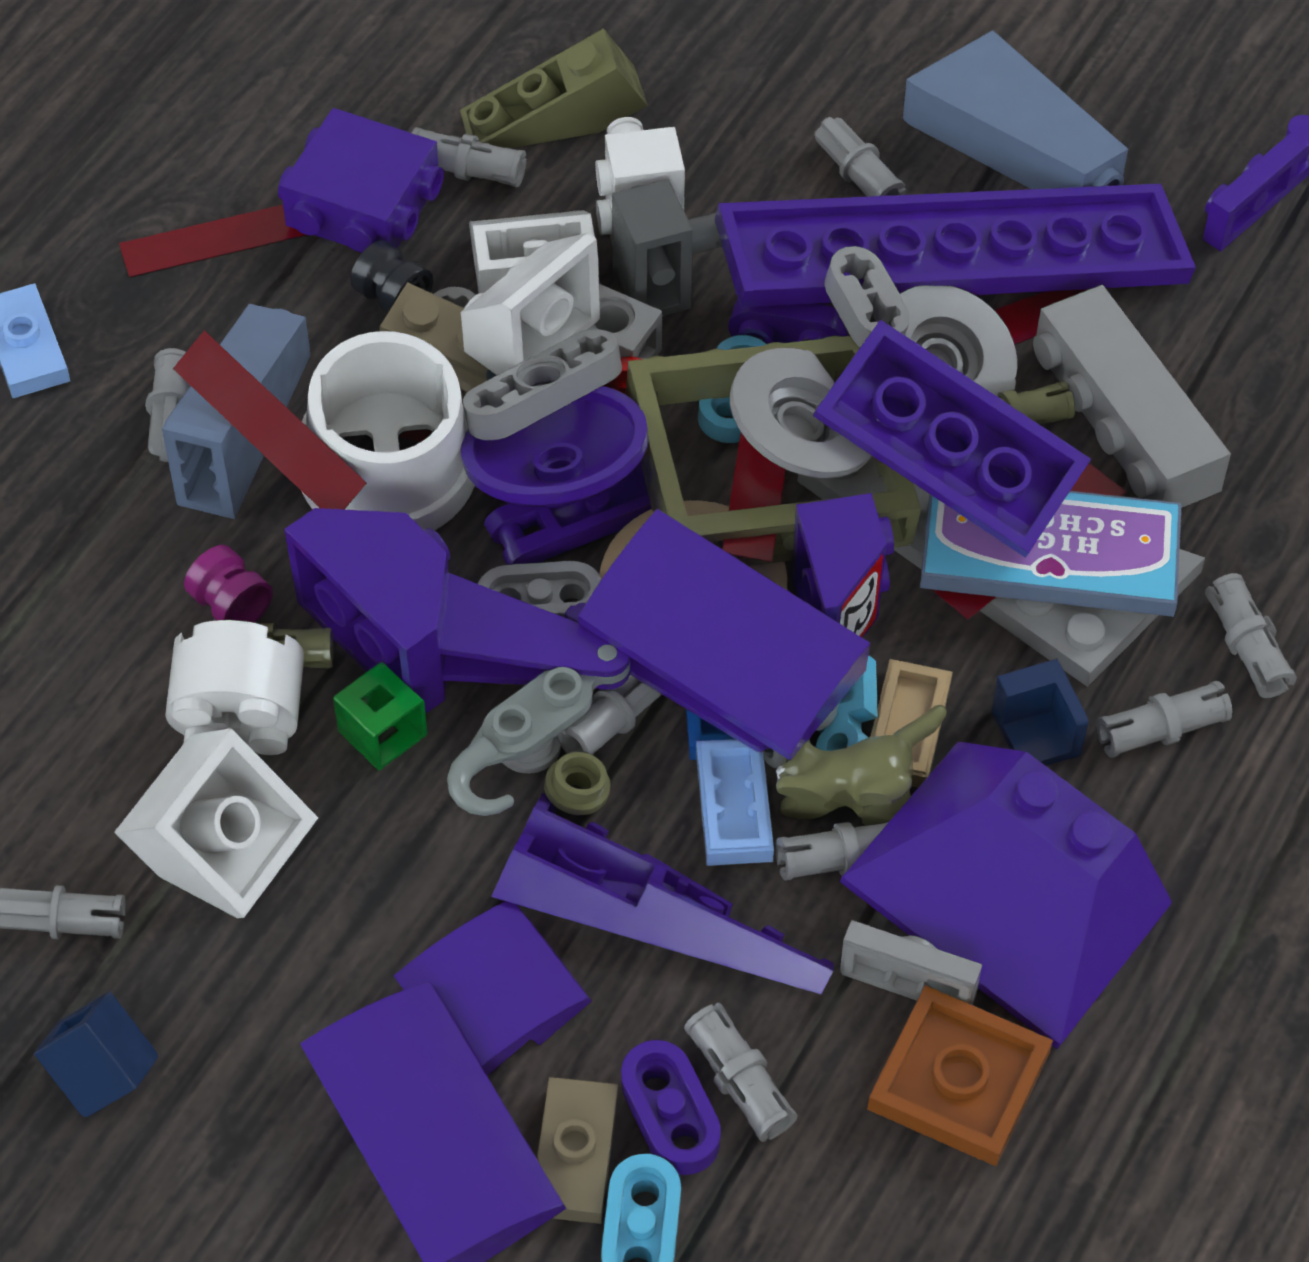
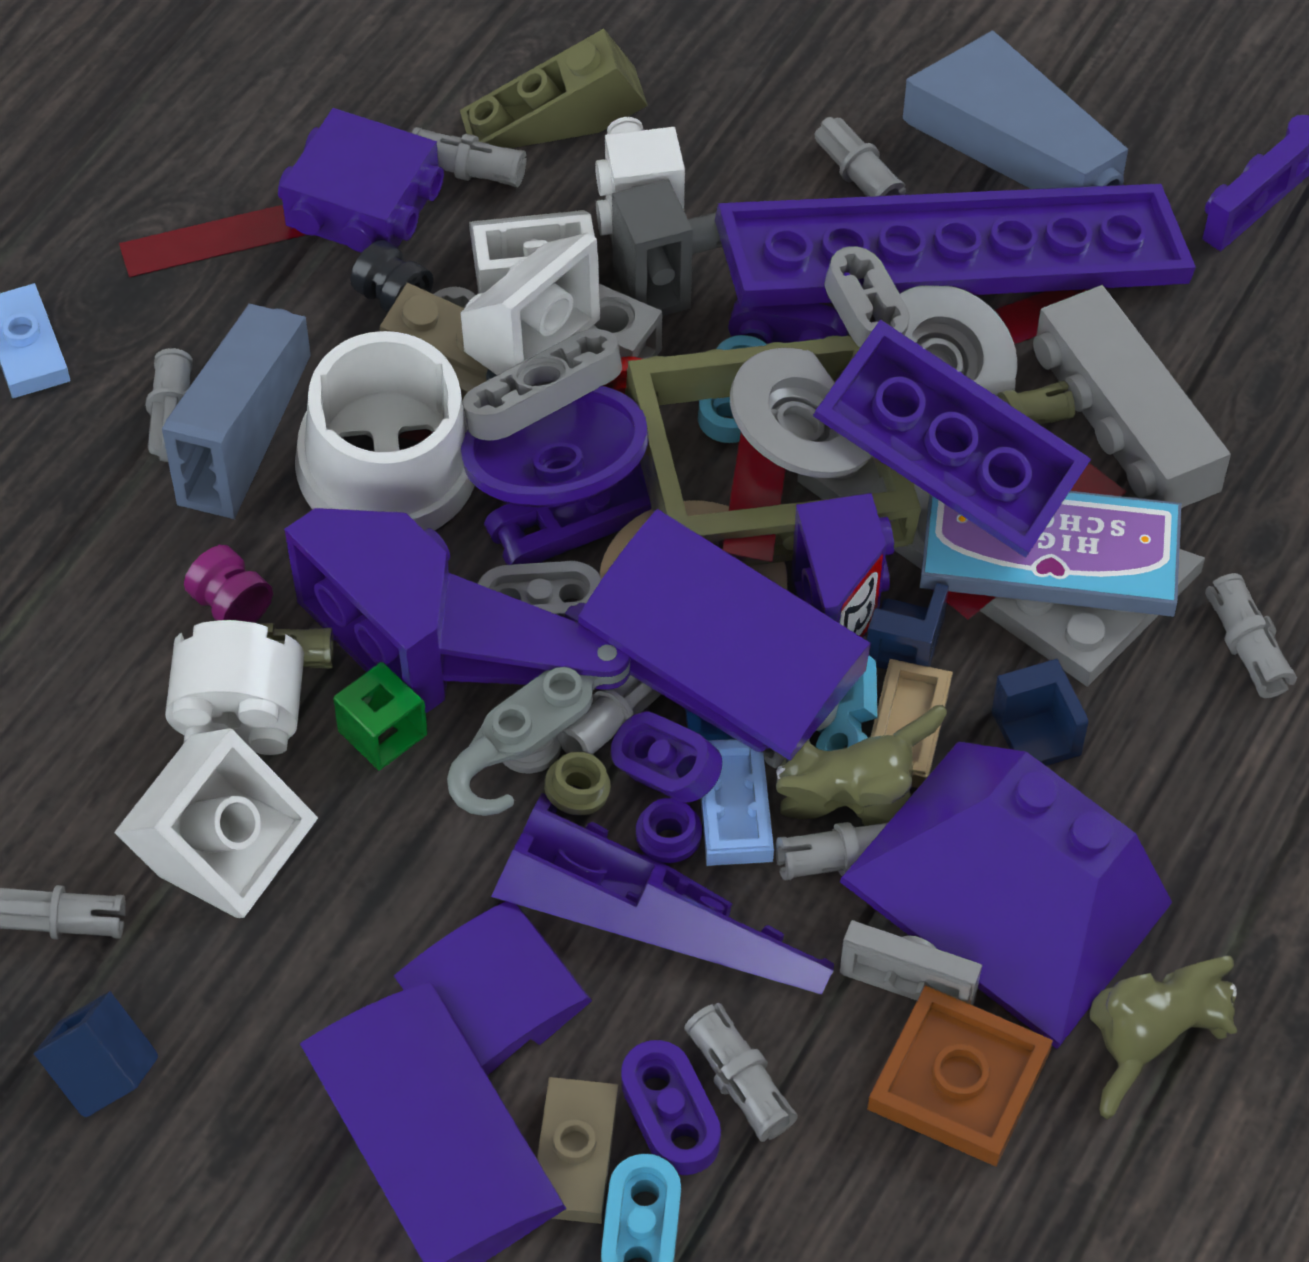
(268, 424): dark red sticker -> none
(666, 757): none -> dark purple plate
(668, 815): none -> dark purple plate
(907, 630): none -> dark blue panel
(1147, 1016): none -> olive animal
(1164, 718): light grey pin -> none

